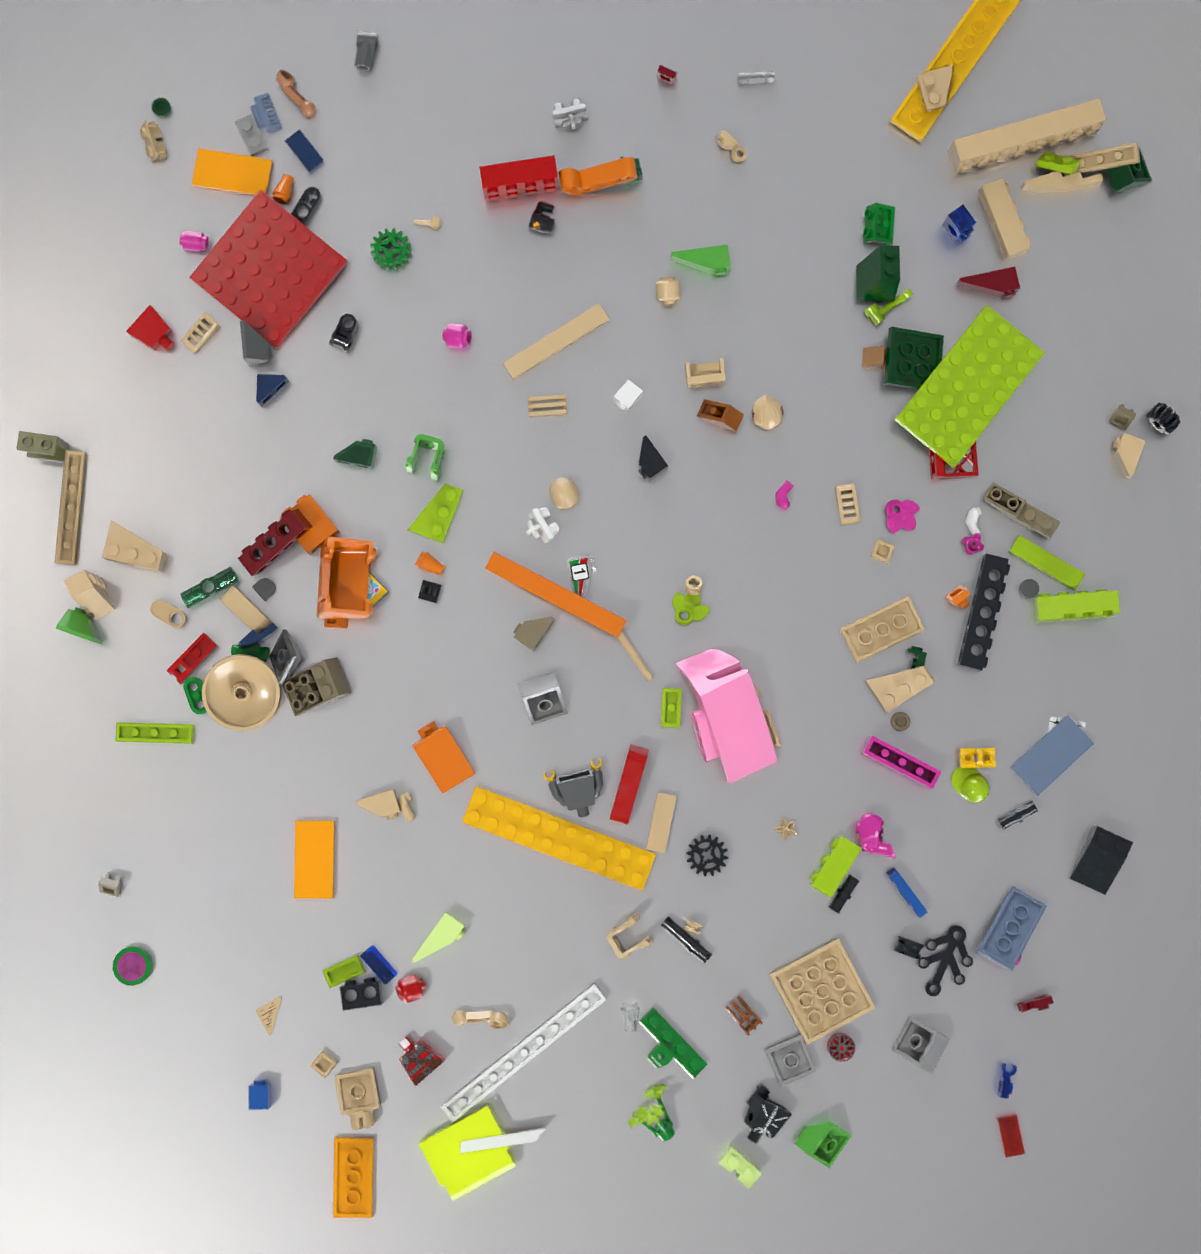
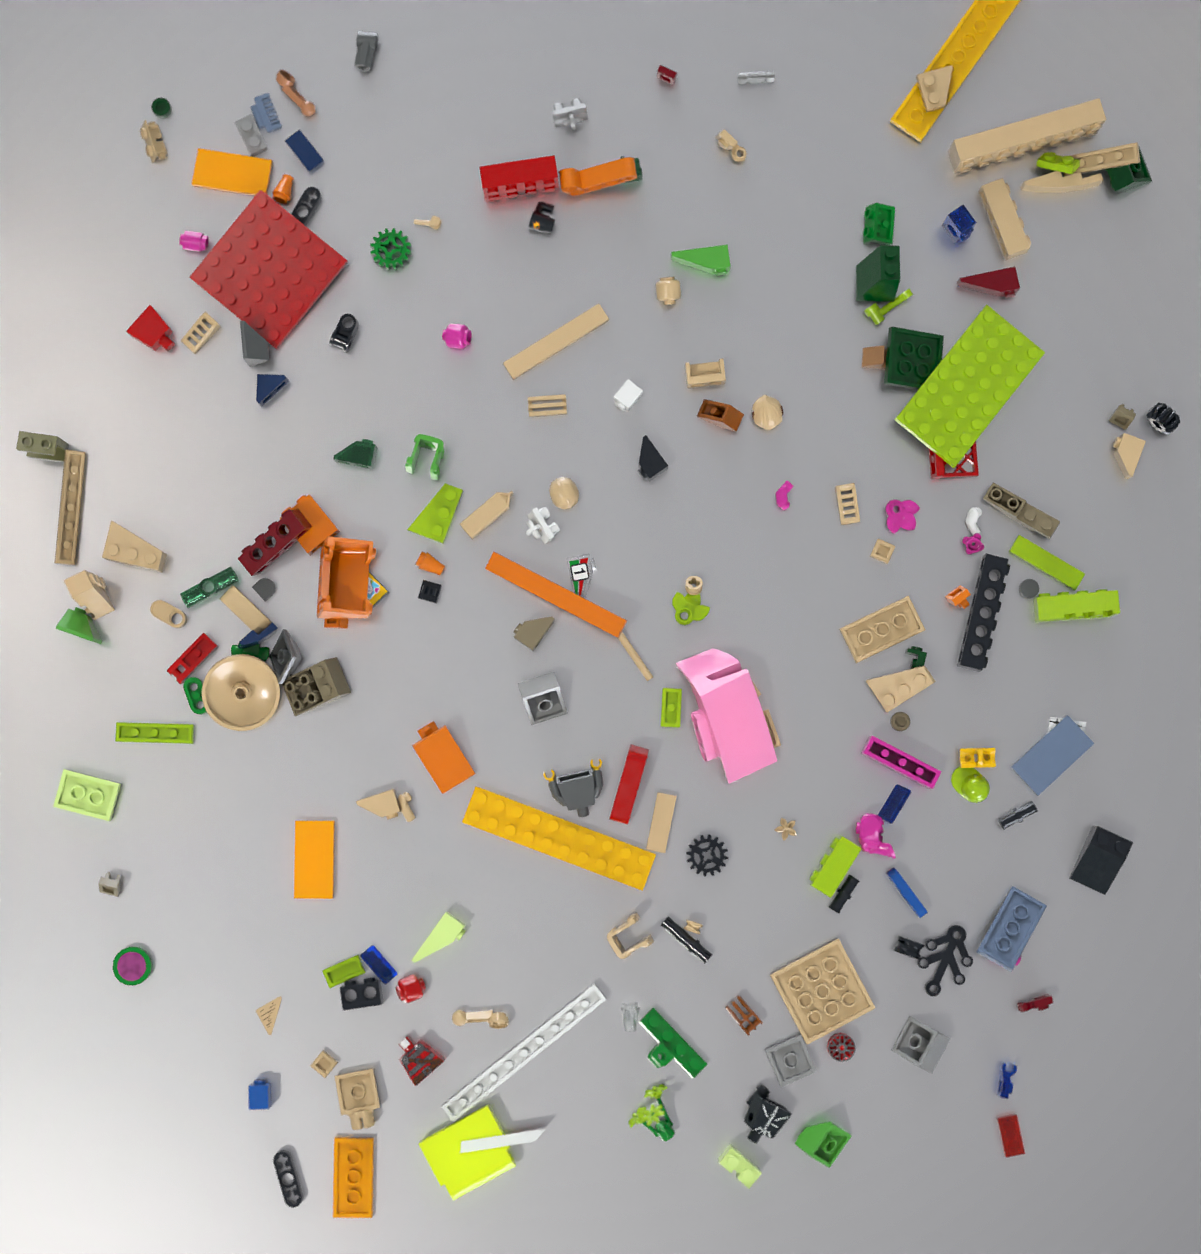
(87, 795): none -> yellowish green plate
(297, 1191): none -> black beam
(486, 514): none -> tan piece
(894, 803): none -> clear blue slope

